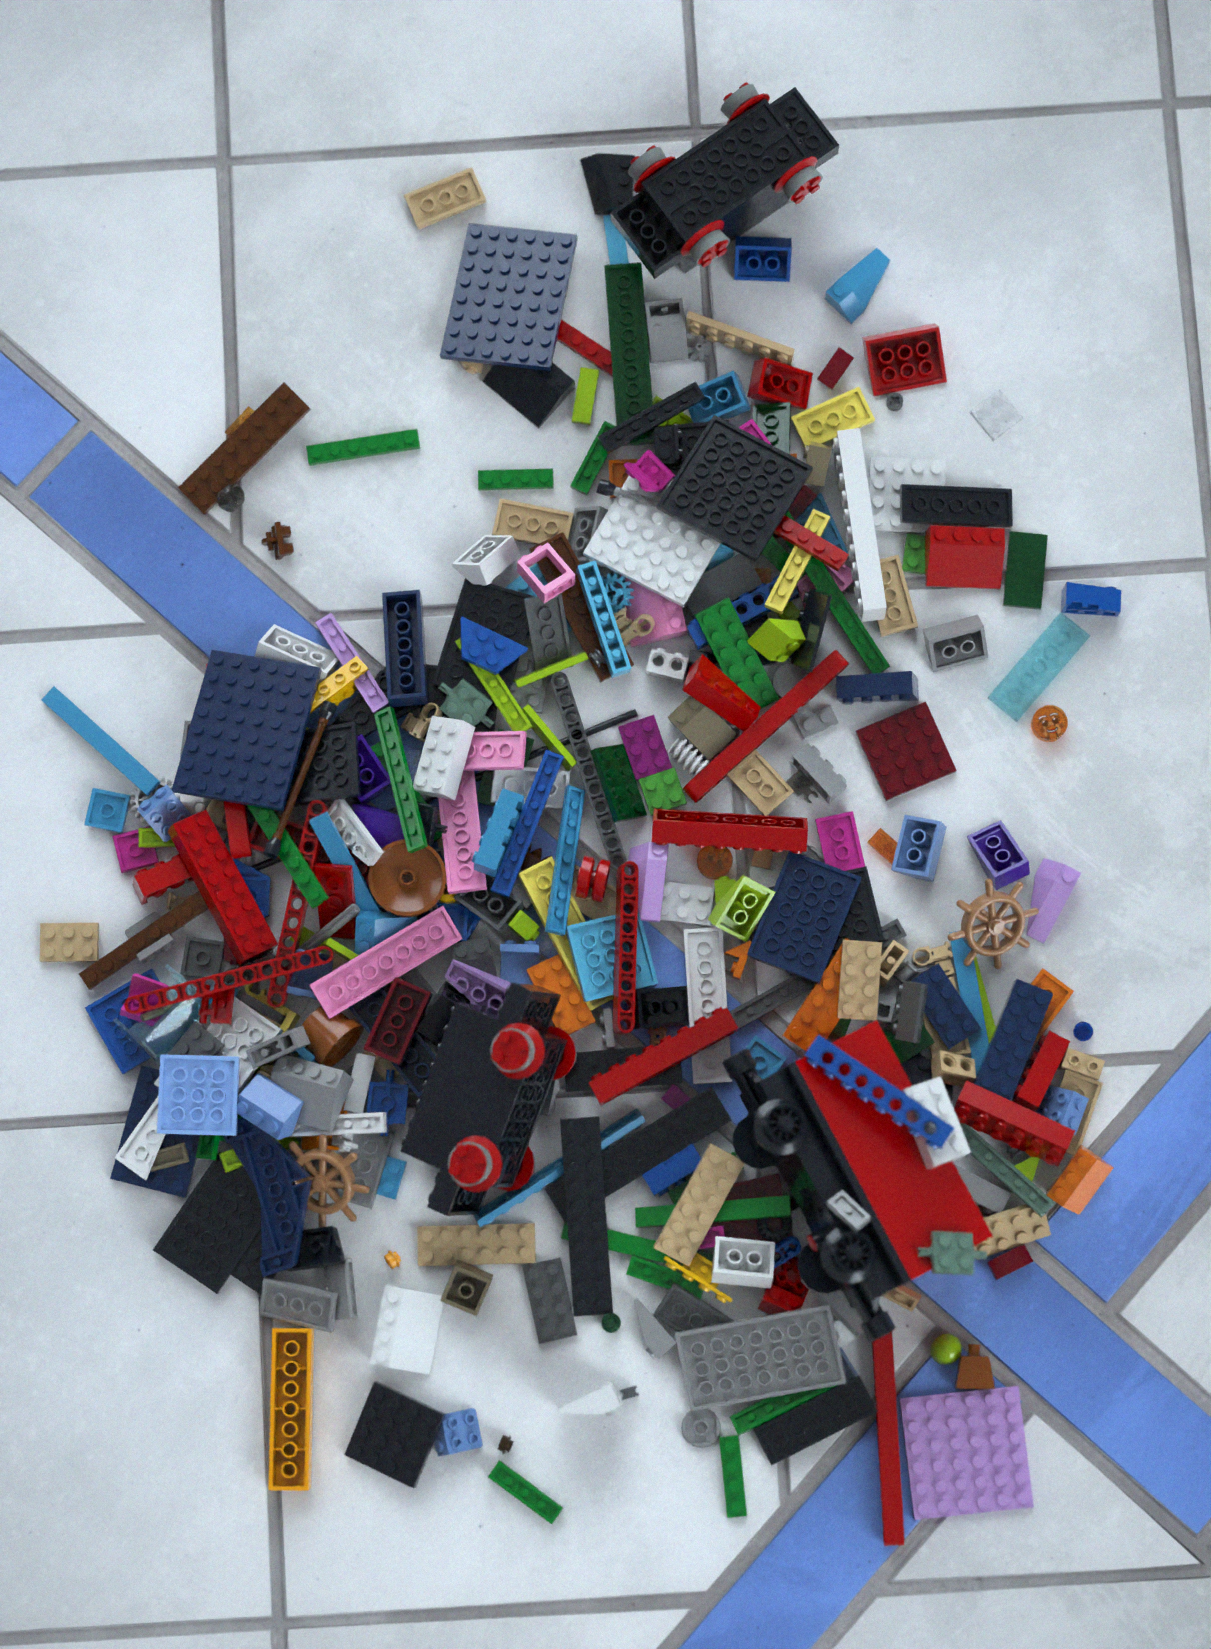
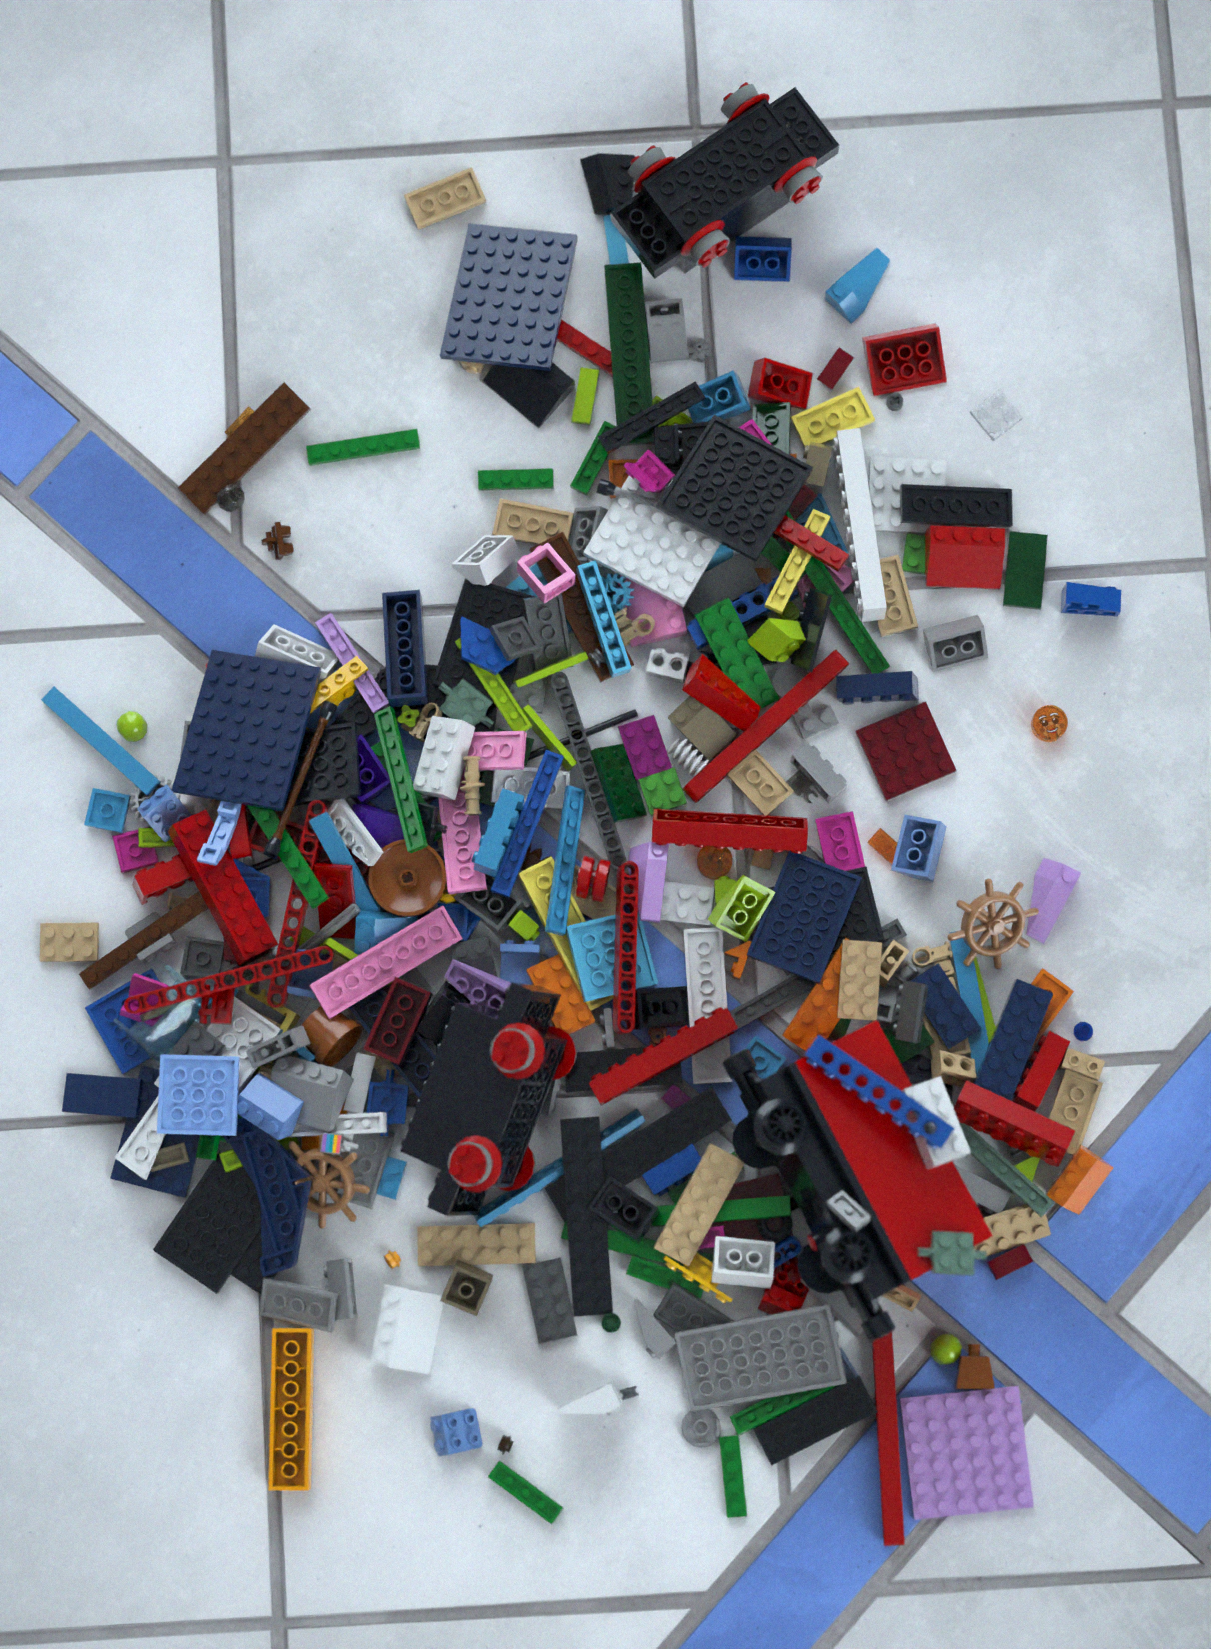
(102, 1095): none -> dark blue tile
(132, 726): none -> lime hair
(221, 833): none -> light blue slope
(319, 1249): black wing -> none
(331, 1143): none -> tile
(394, 1434): black plate -> none
(408, 721): none -> lime plate
(472, 785): none -> tan piece
(515, 638): none -> dark grey plate
(624, 1210): none -> black slope
(737, 338): tan plate -> none
(999, 855): dark purple slope -> none
(1038, 666): clear light blue plate -> none
(1063, 1106): medium blue bracket -> none

